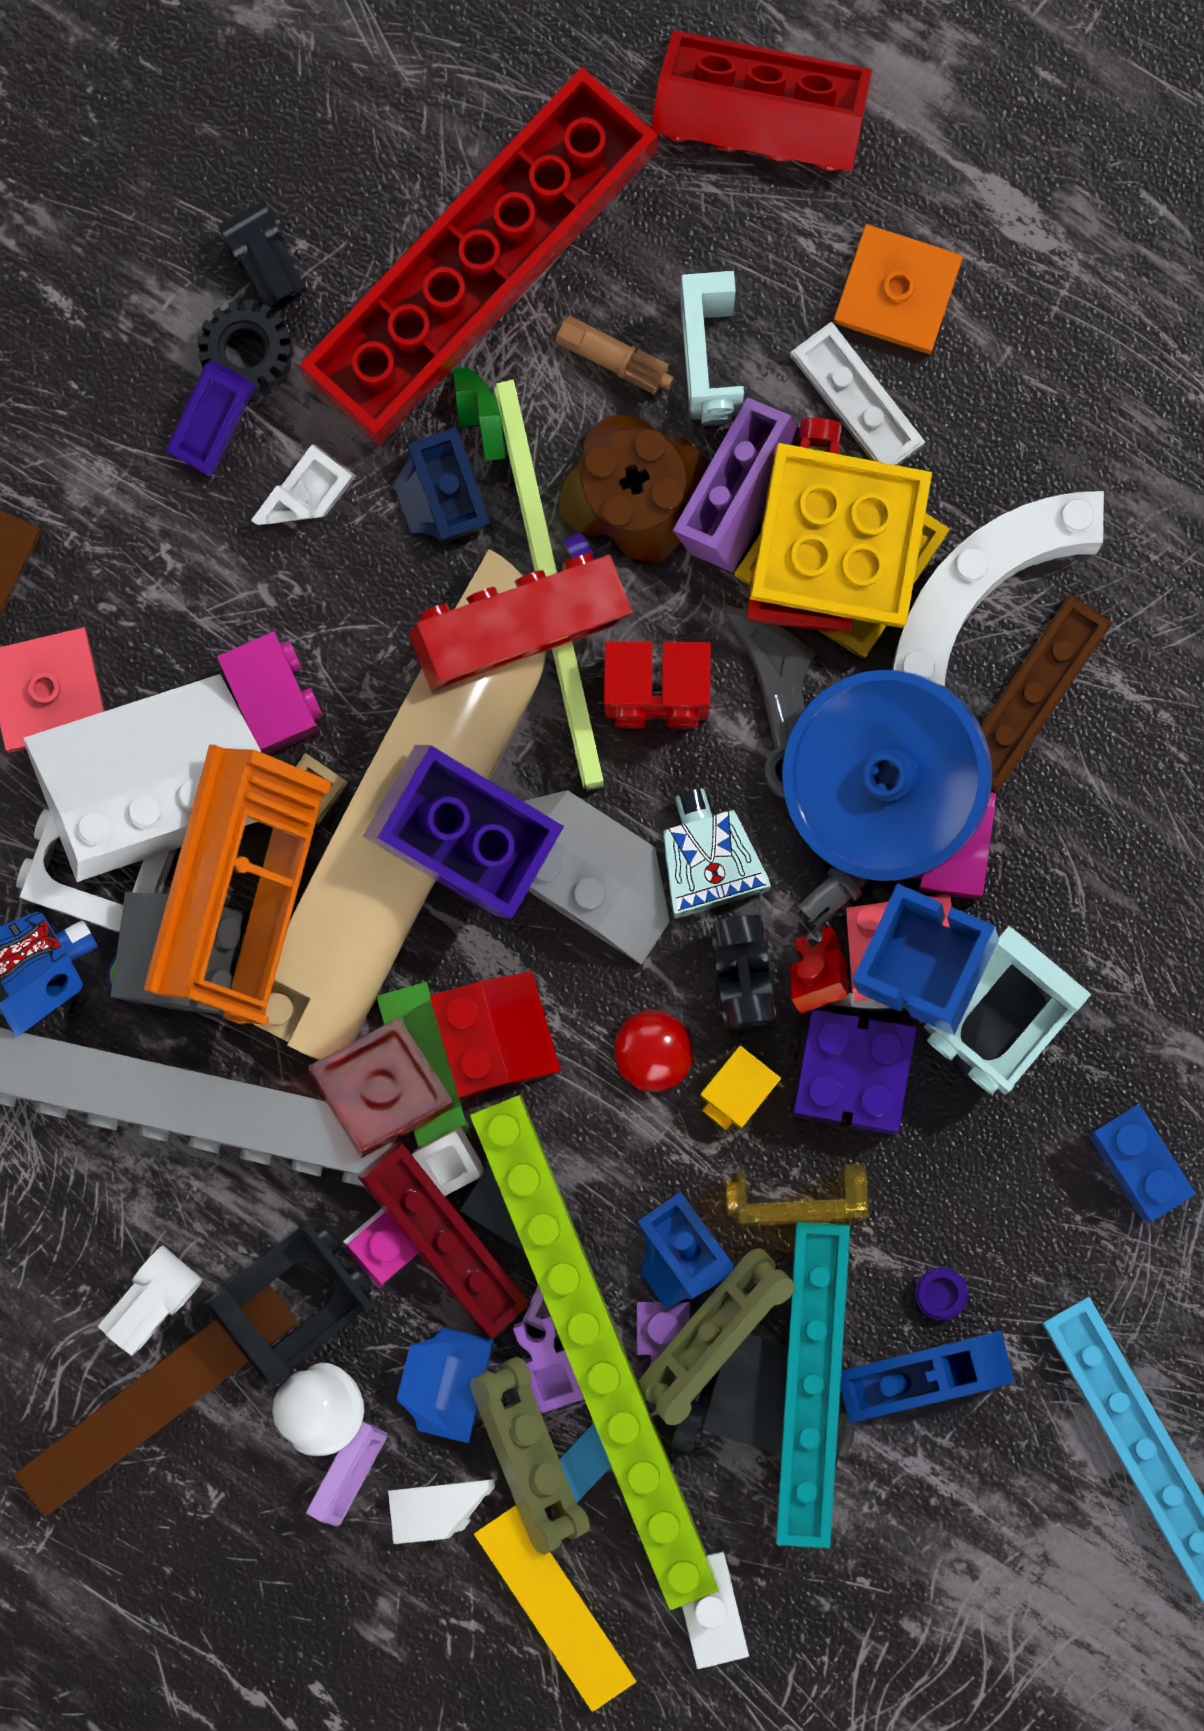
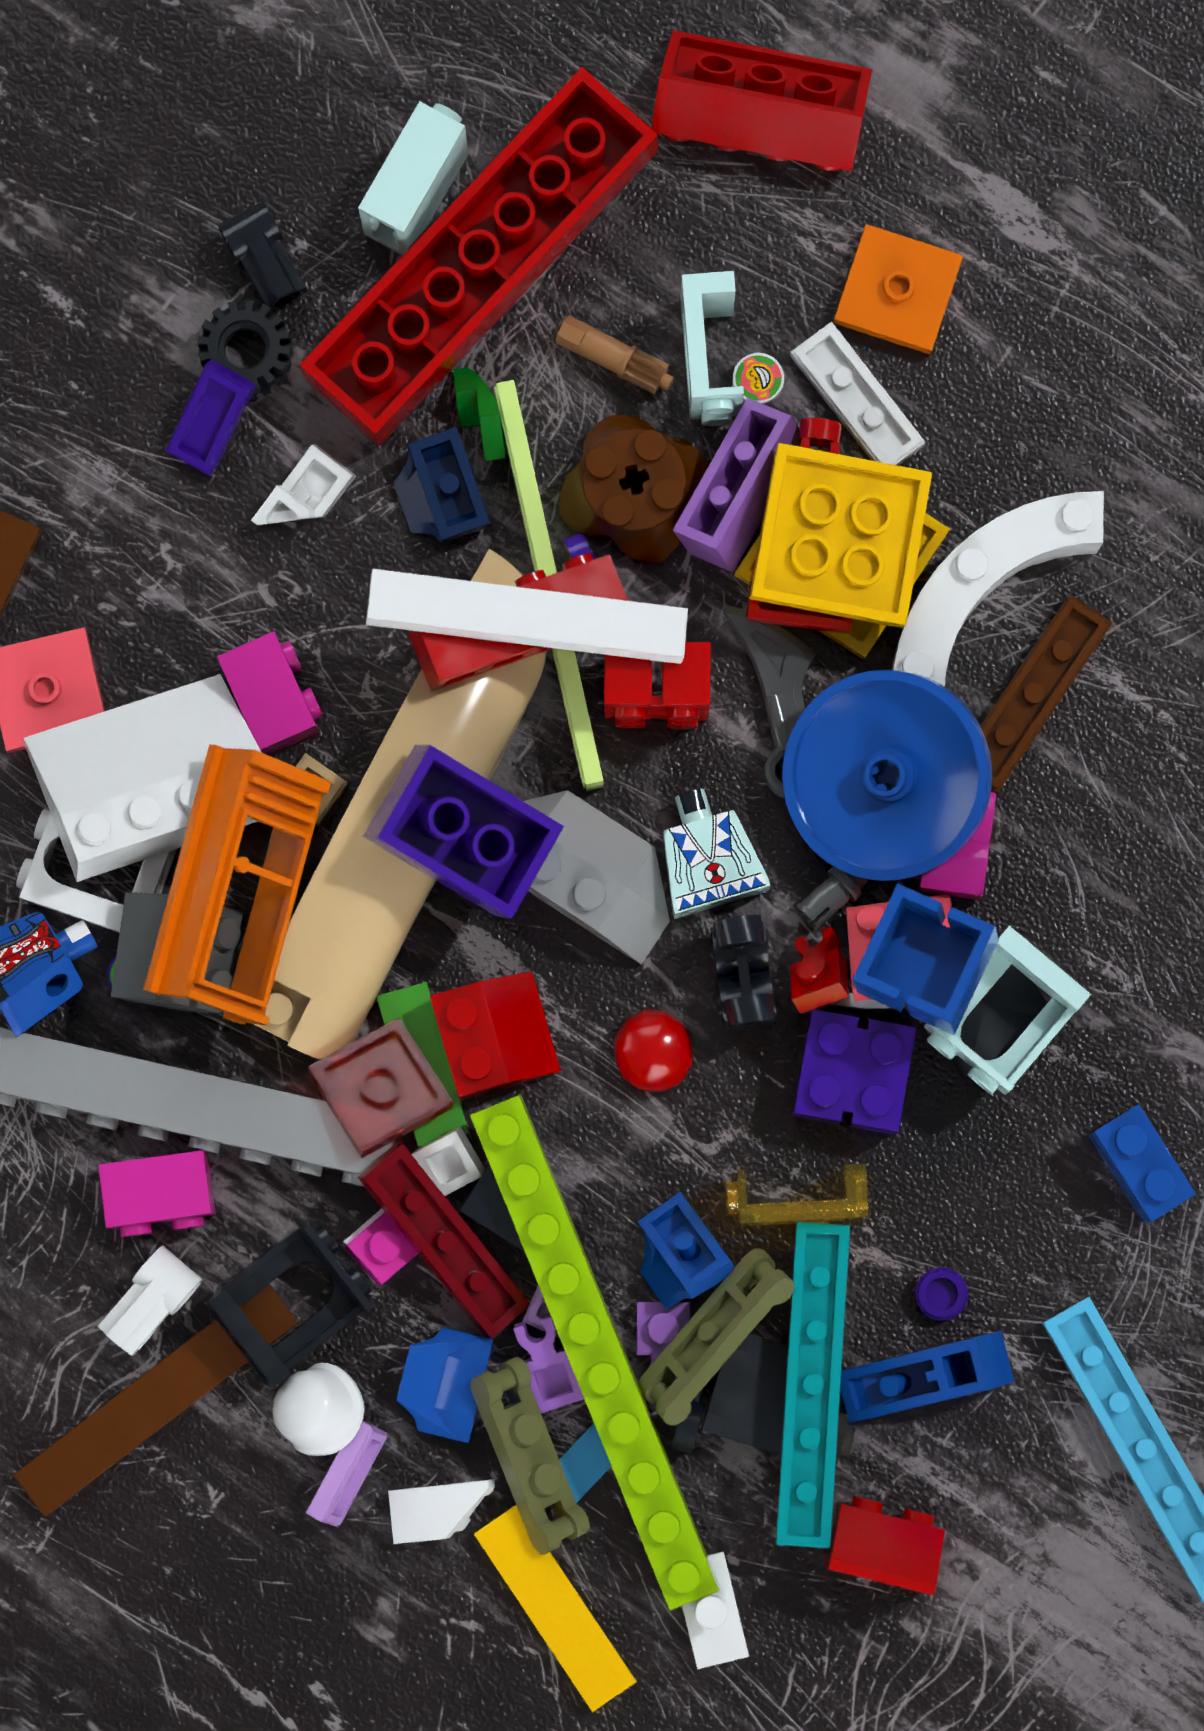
(157, 1192): none -> dark pink brick
(414, 177): none -> light aqua brick
(526, 616): none -> white tile
(738, 1090): yellow brick -> none
(760, 377): none -> tile
(886, 1547): none -> red slope

